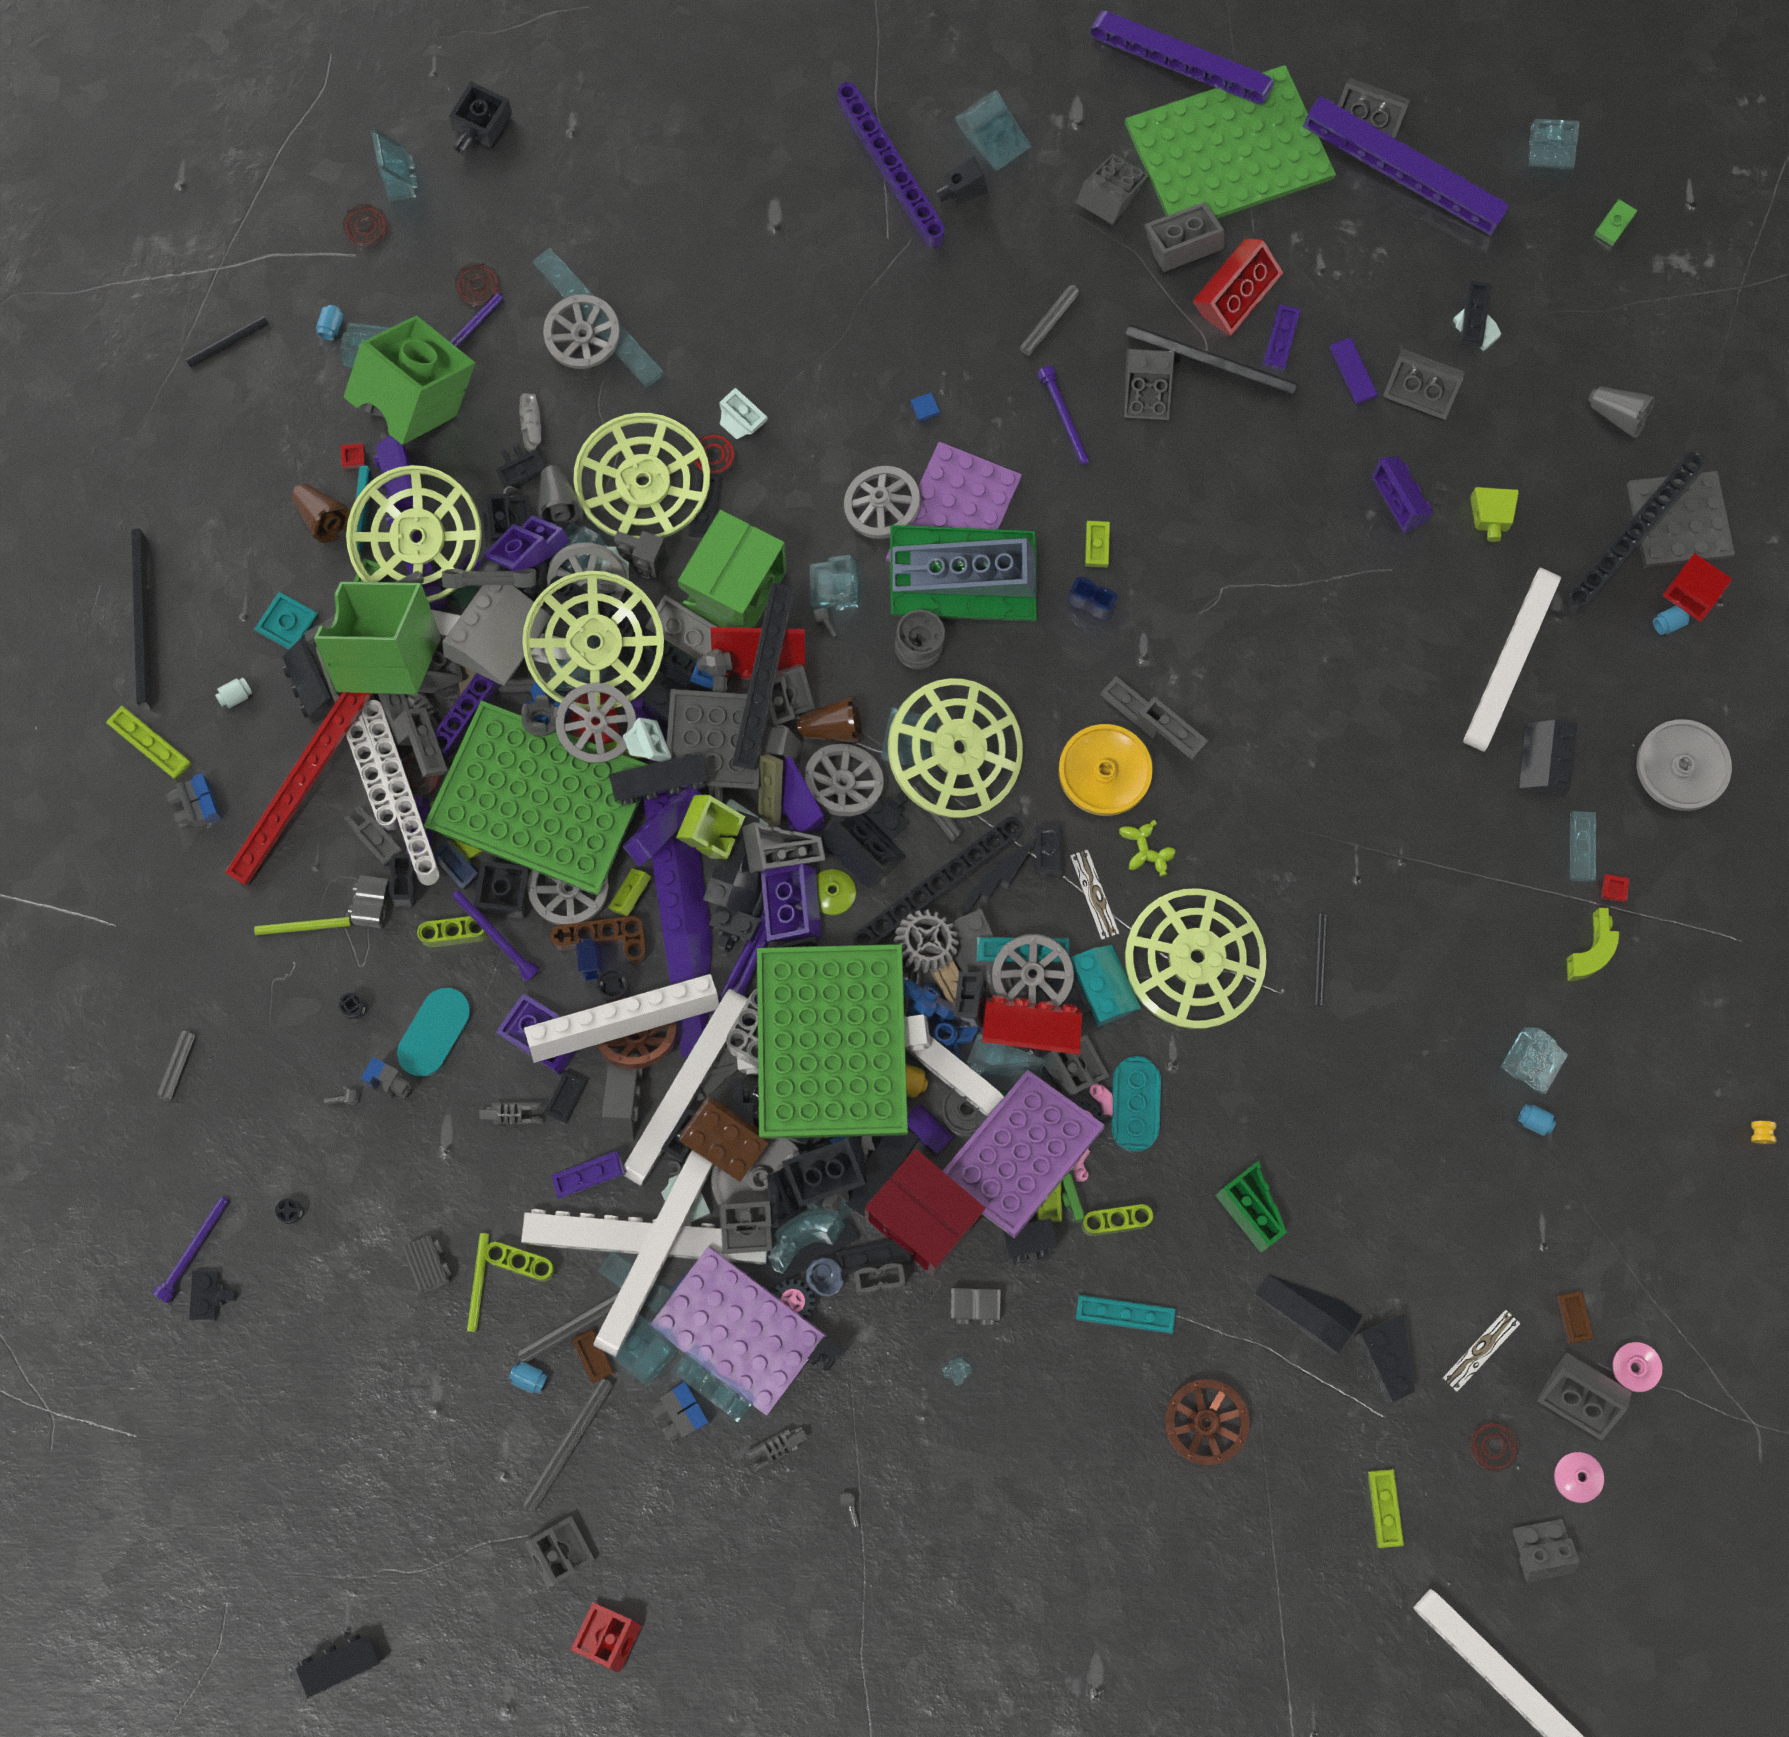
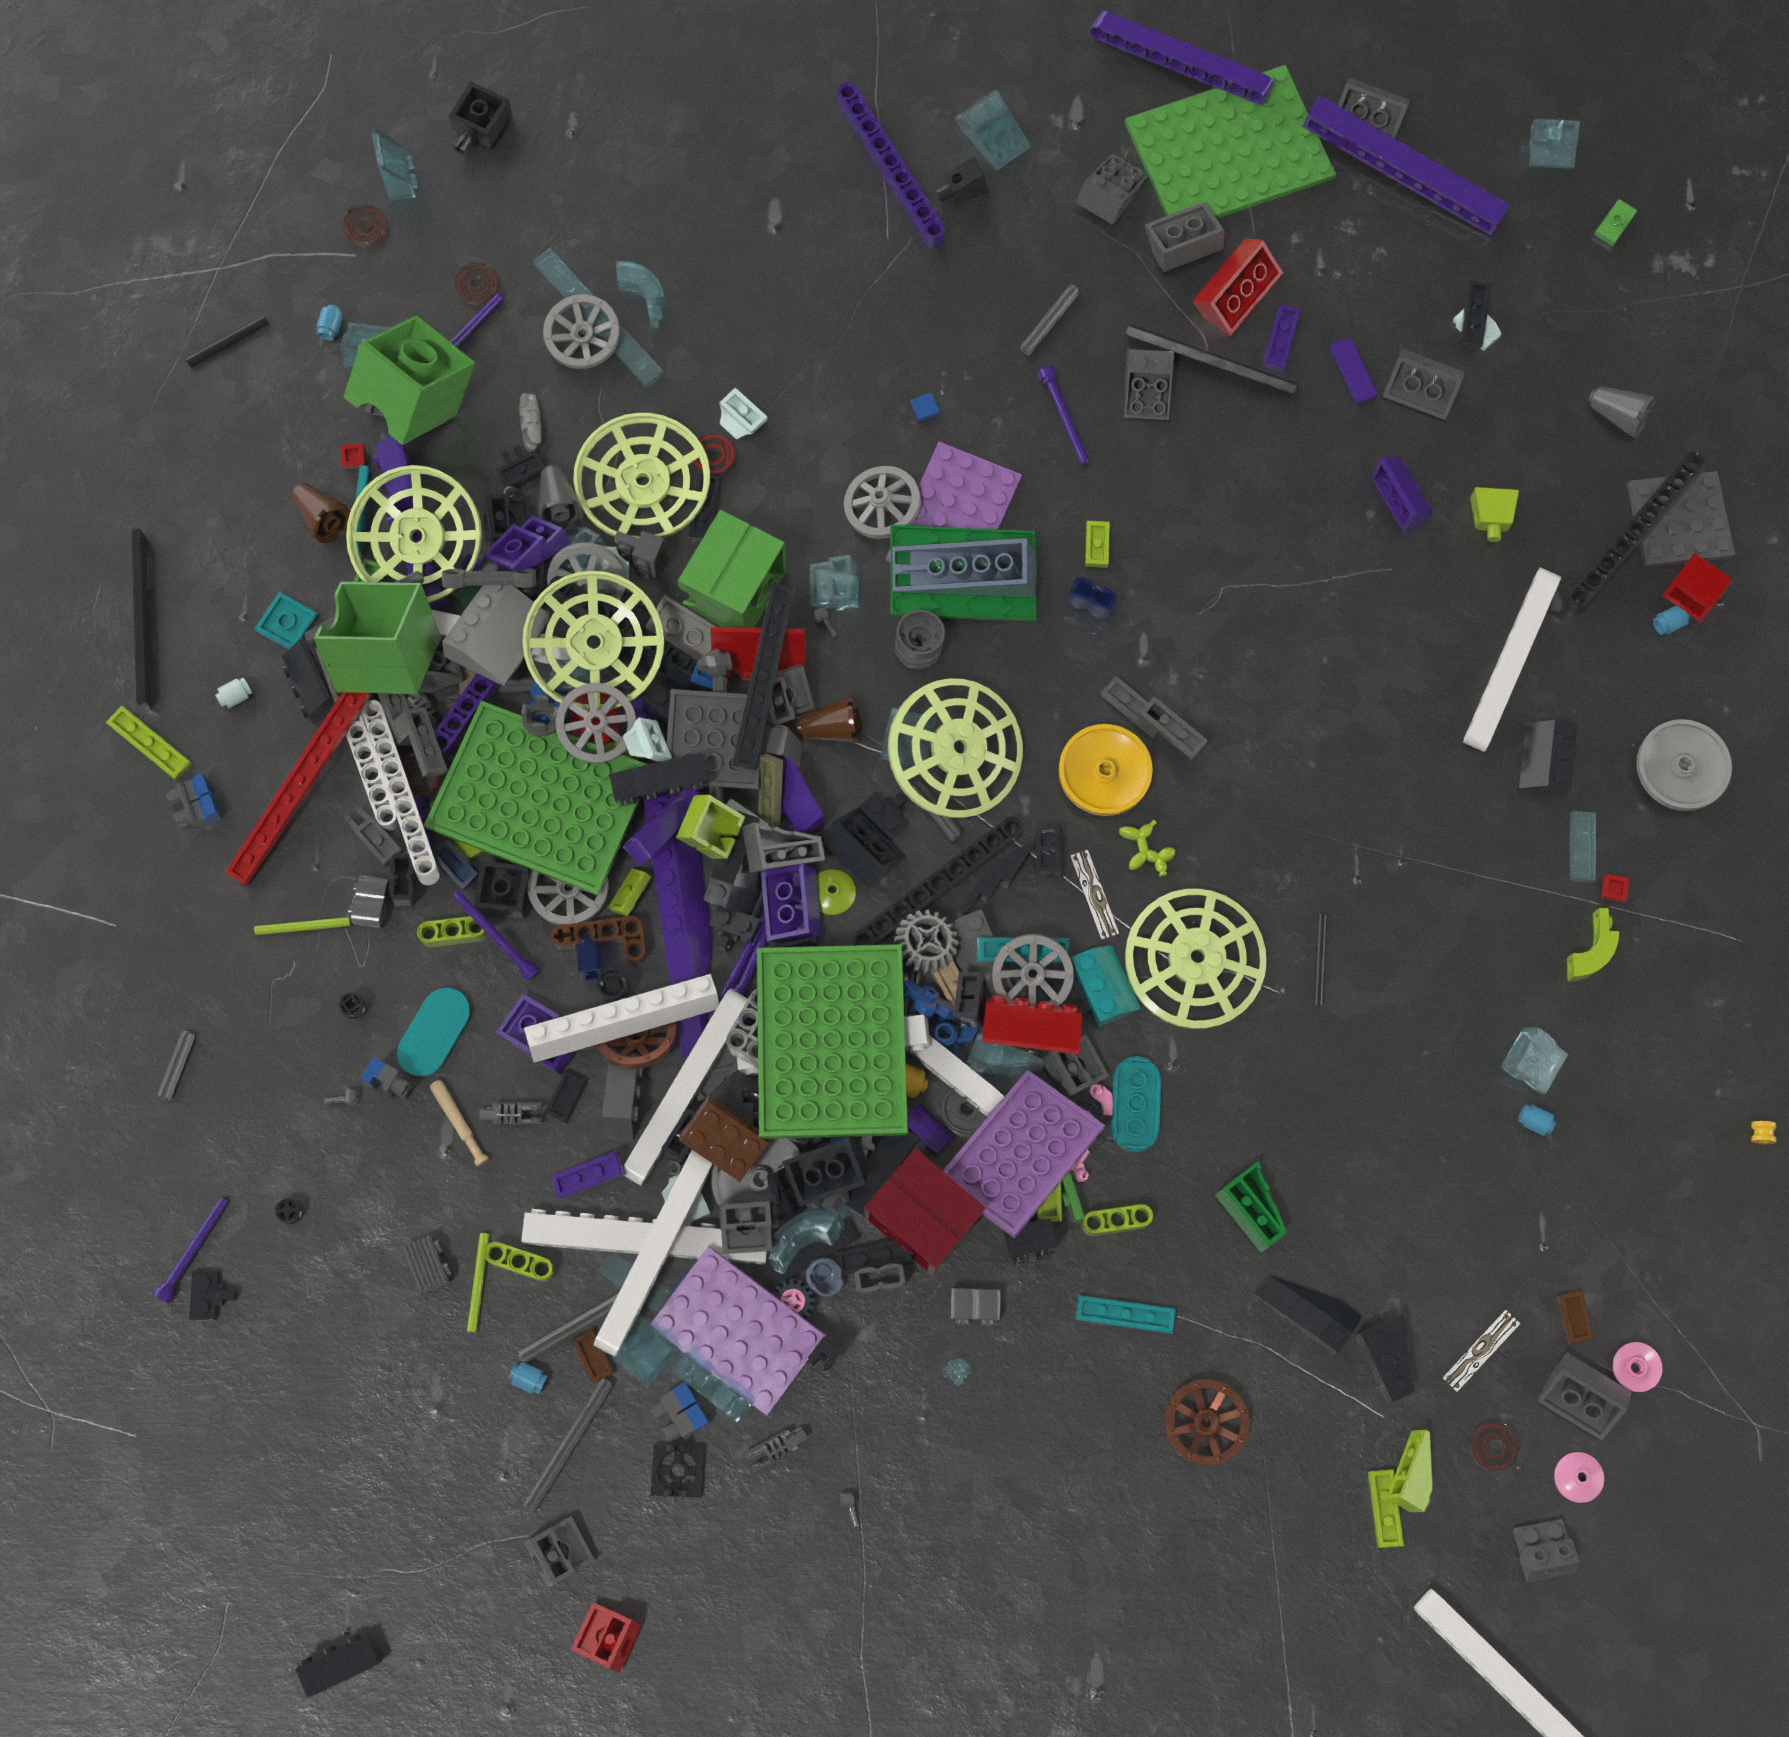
(454, 1115): none -> tan piece
(642, 281): none -> clear light blue arch
(662, 1451): none -> black piece
(845, 778): light grey wheel -> none
(1414, 1474): none -> lime slope

